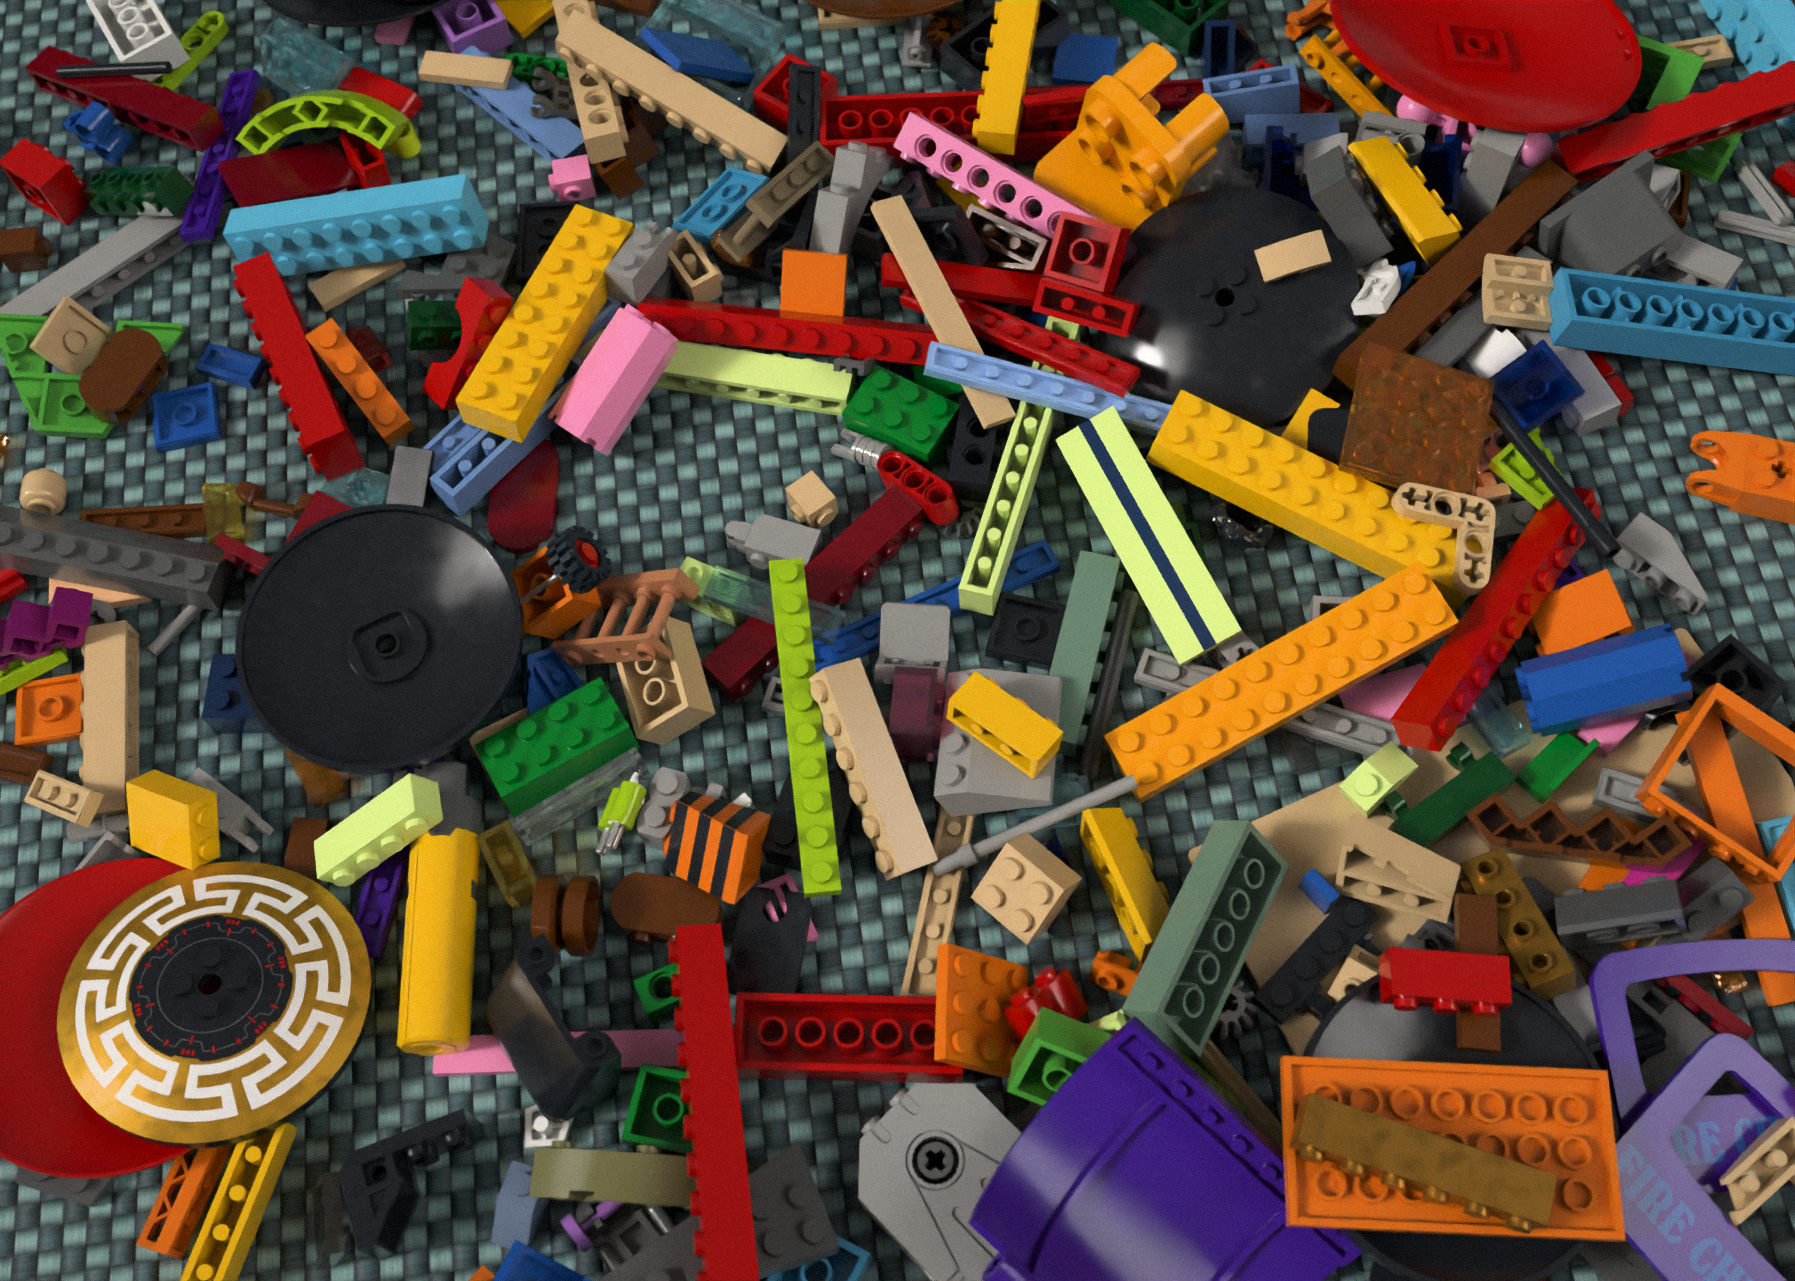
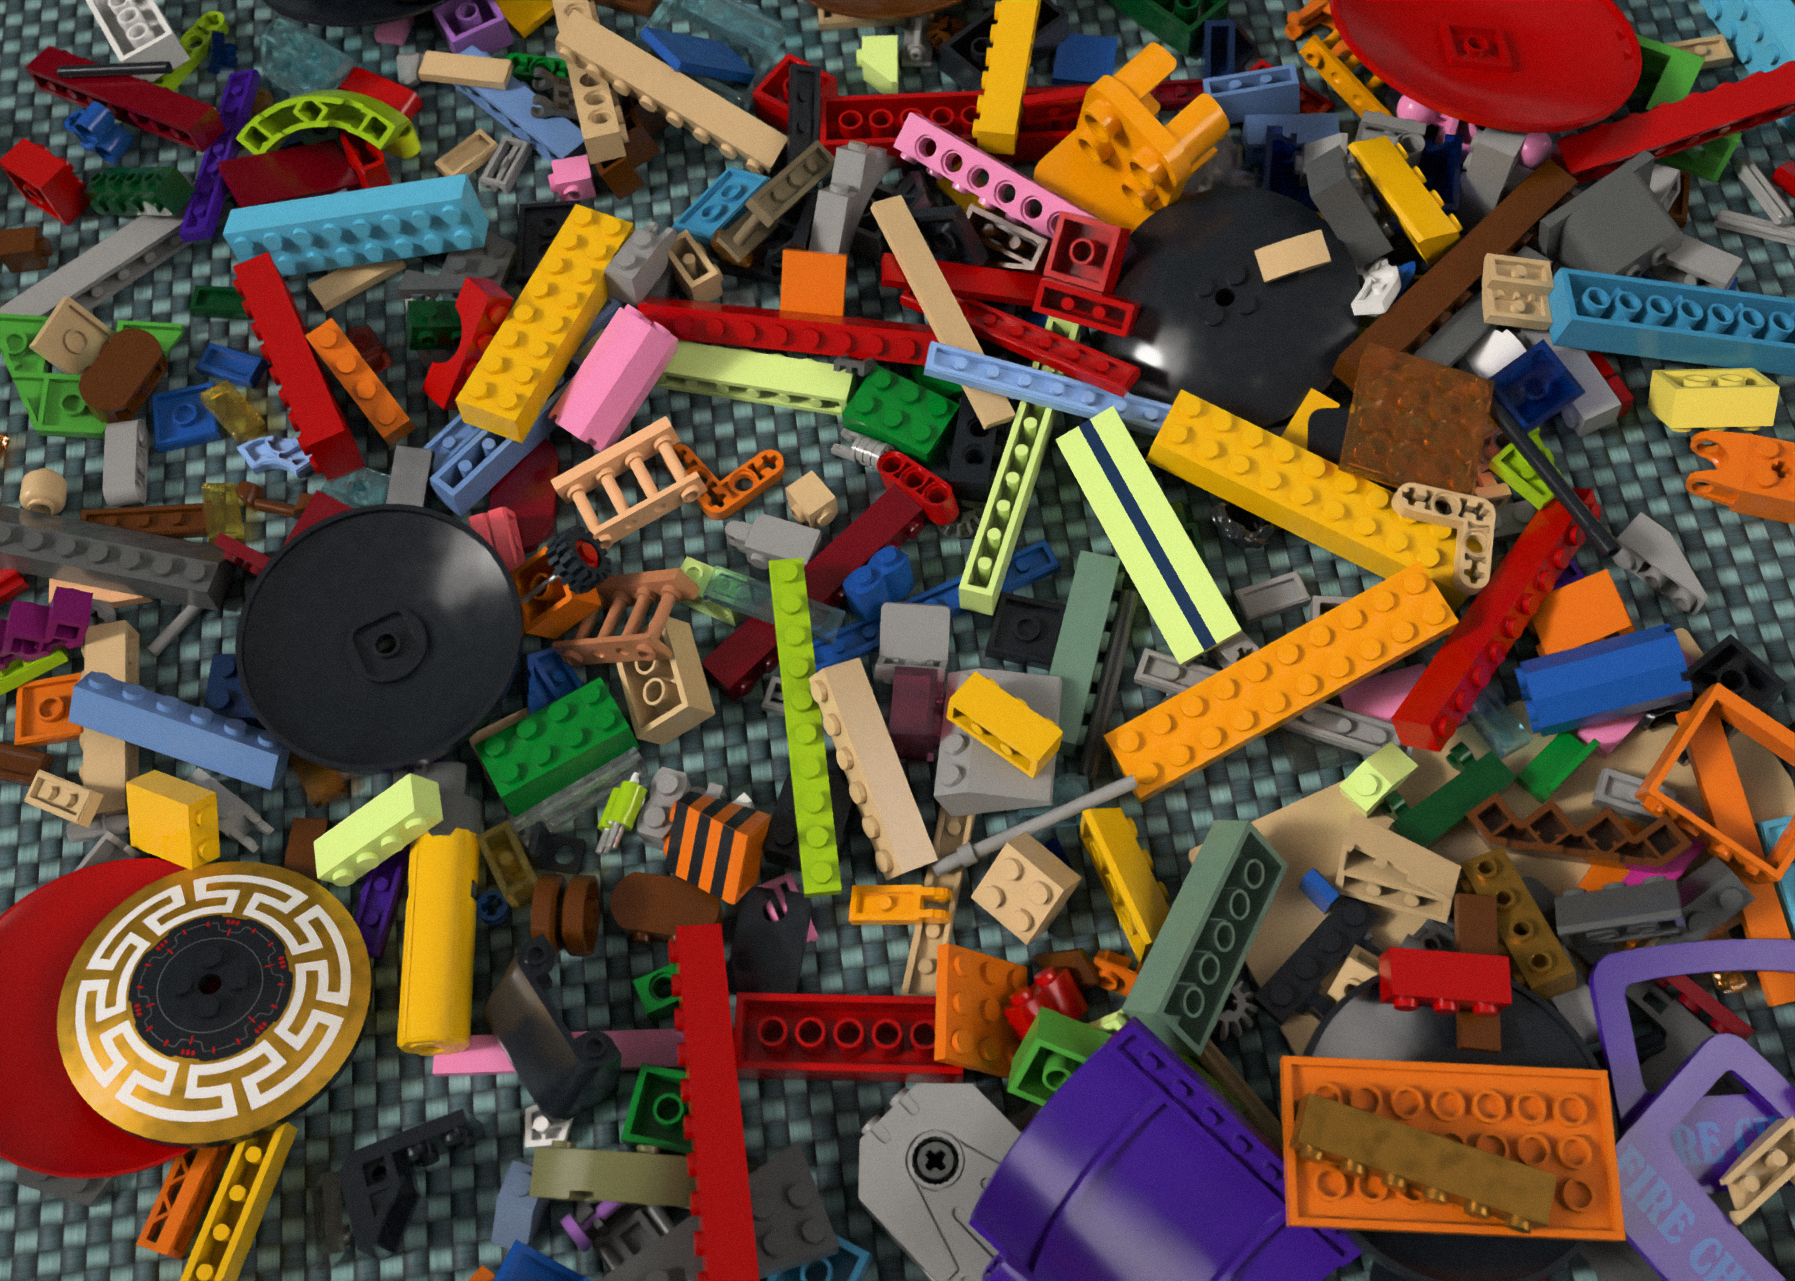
(125, 463): none -> light grey beam
(178, 729): none -> medium blue brick
(217, 303): none -> dark green tile
(219, 53): none -> clear blue tile
(233, 411): none -> clear yellow tile
(276, 453): none -> light blue tile
(408, 68): none -> light grey piece
(467, 155): none -> tan tile
(502, 532): none -> coral brick
(502, 913): none -> blue bush
(511, 165): none -> light grey tile
(543, 848): none -> black bracket
(617, 459): none -> light nougat fence
(725, 490): none -> orange beam
(880, 62): none -> yellowish green slope
(882, 580): none -> blue brick
(897, 905): none -> light orange hinge
(1076, 962): none -> reddish brown piece
(1271, 597): none -> light grey tile
(1713, 398): none -> light yellow brick

